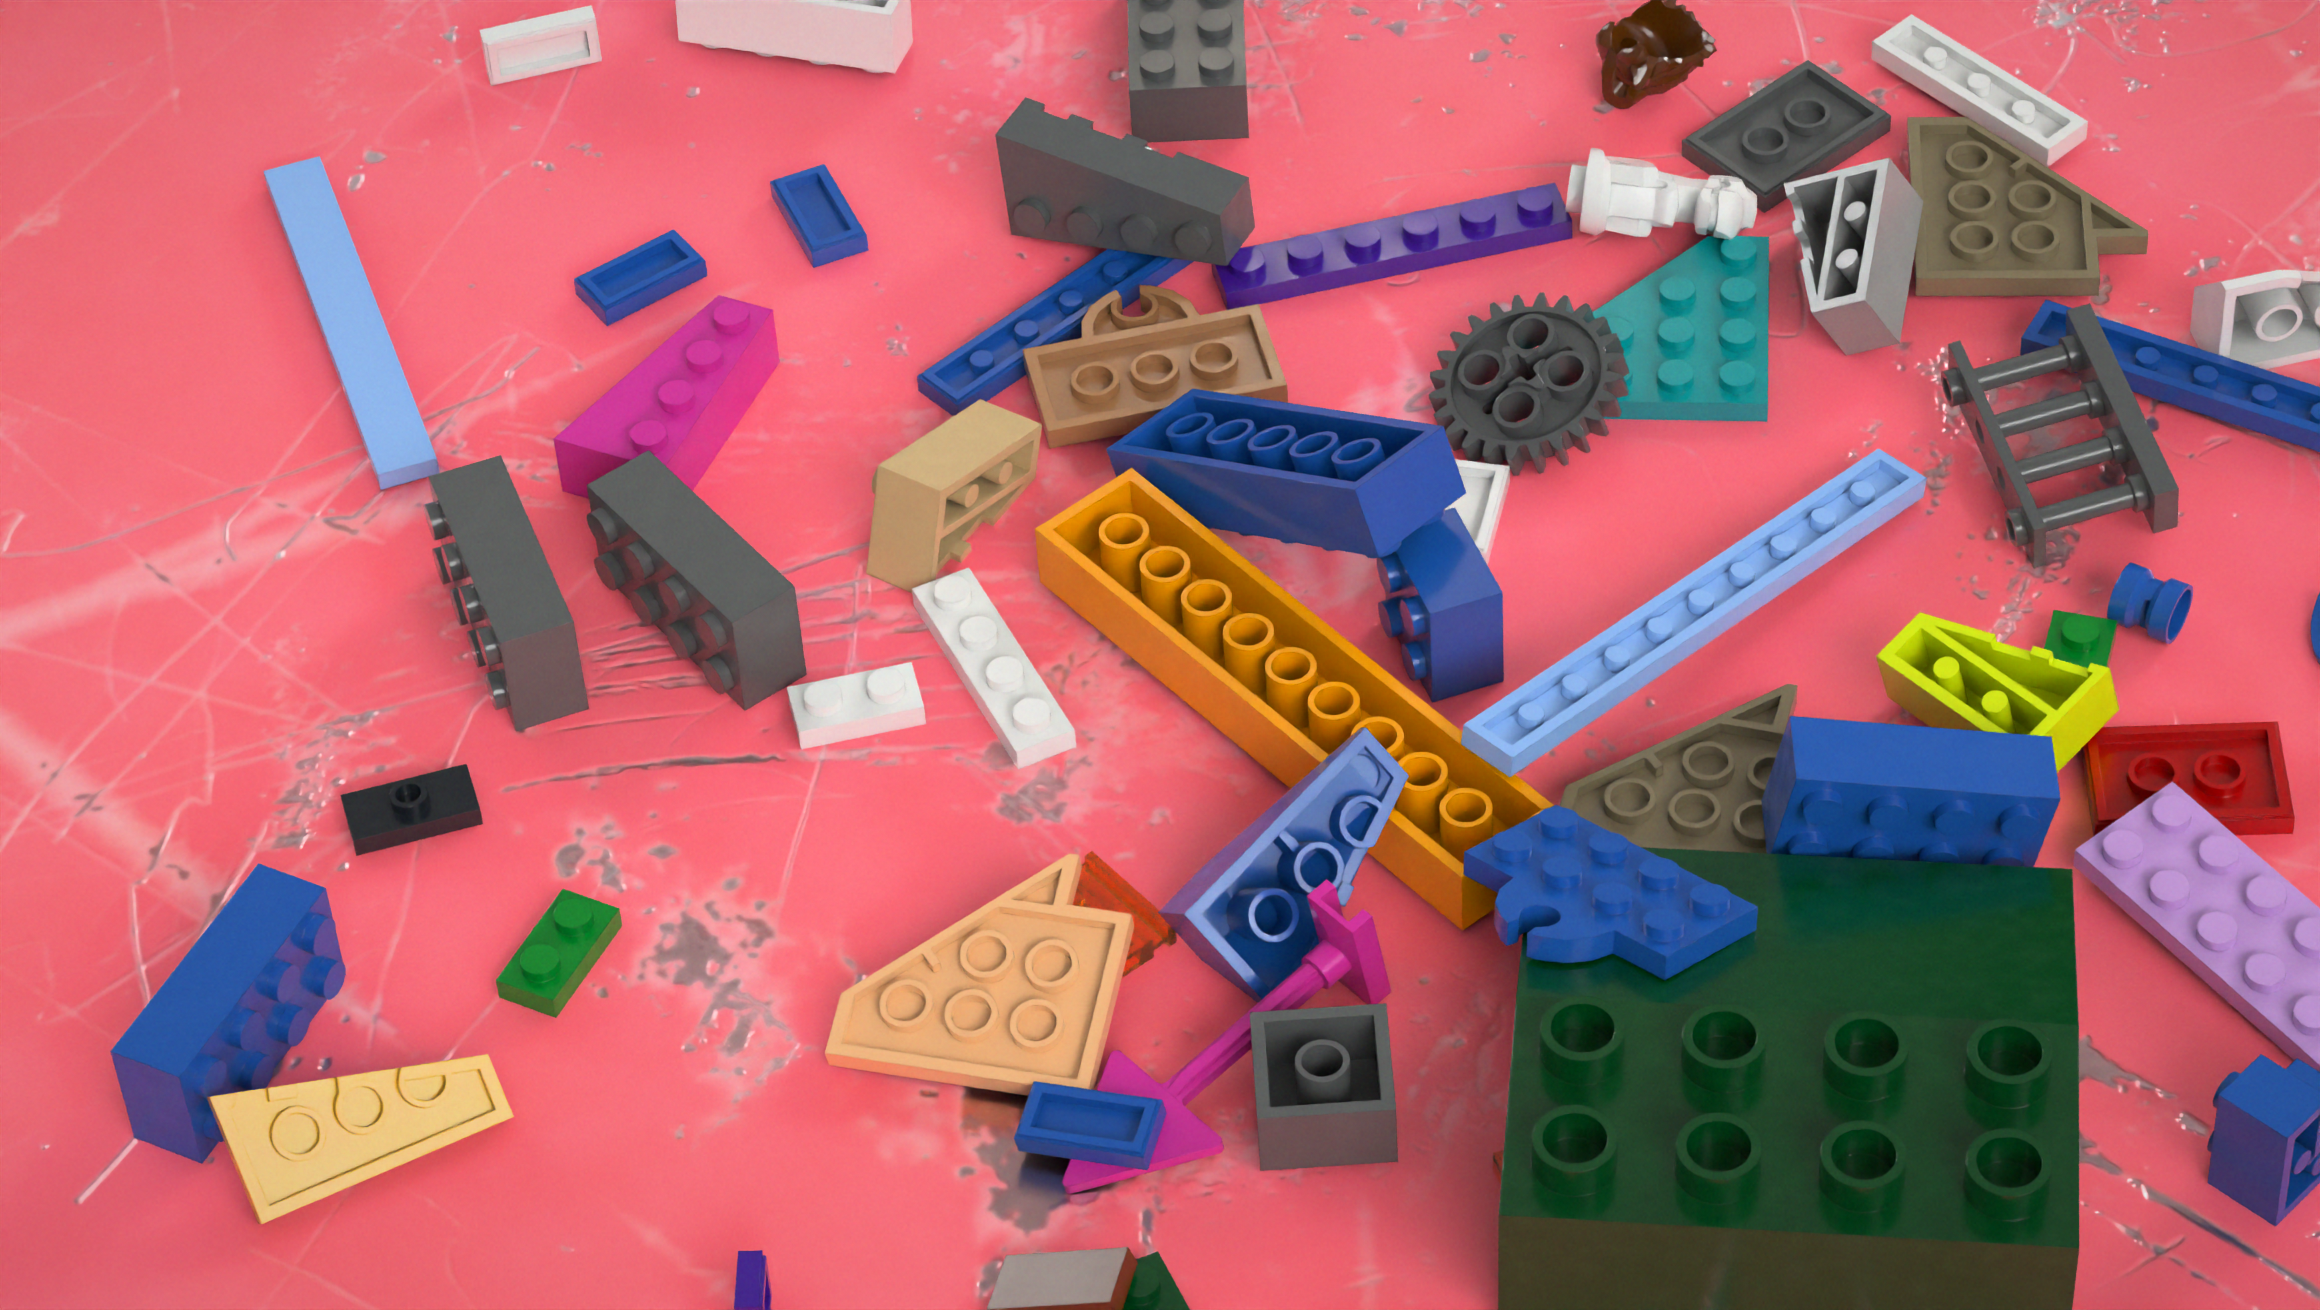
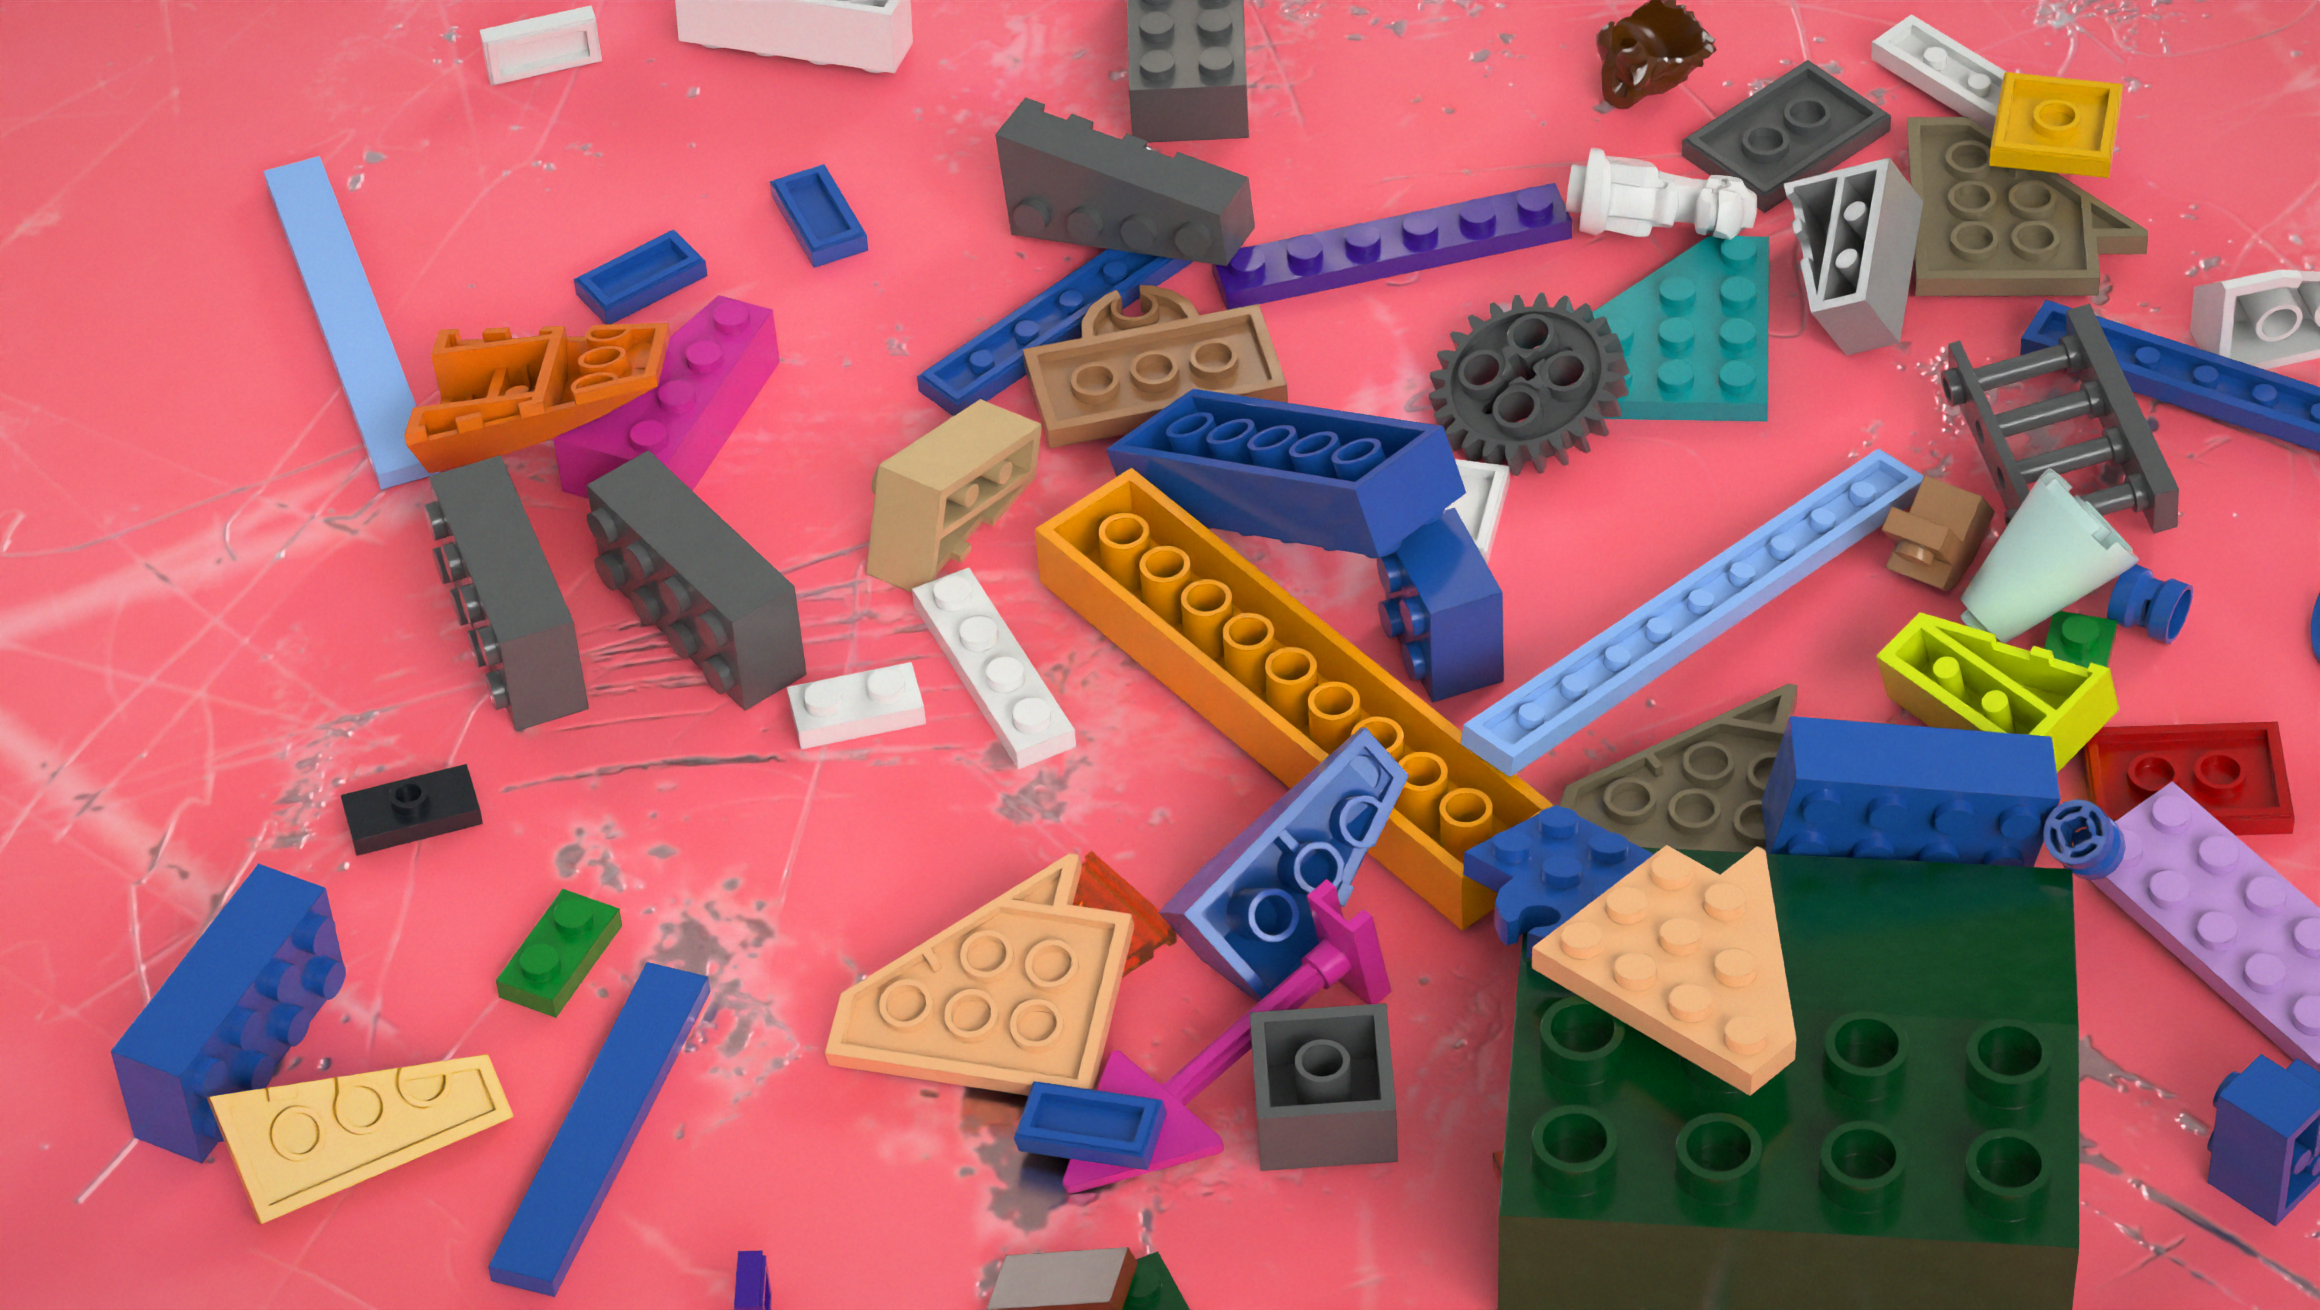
(529, 389): none -> orange wedge
(599, 1130): none -> blue tile
(1685, 963): none -> light nougat wing
(1938, 533): none -> medium nougat brick
(2044, 561): none -> light aqua cone
(2056, 125): none -> yellow plate
(2095, 850): none -> blue wheel

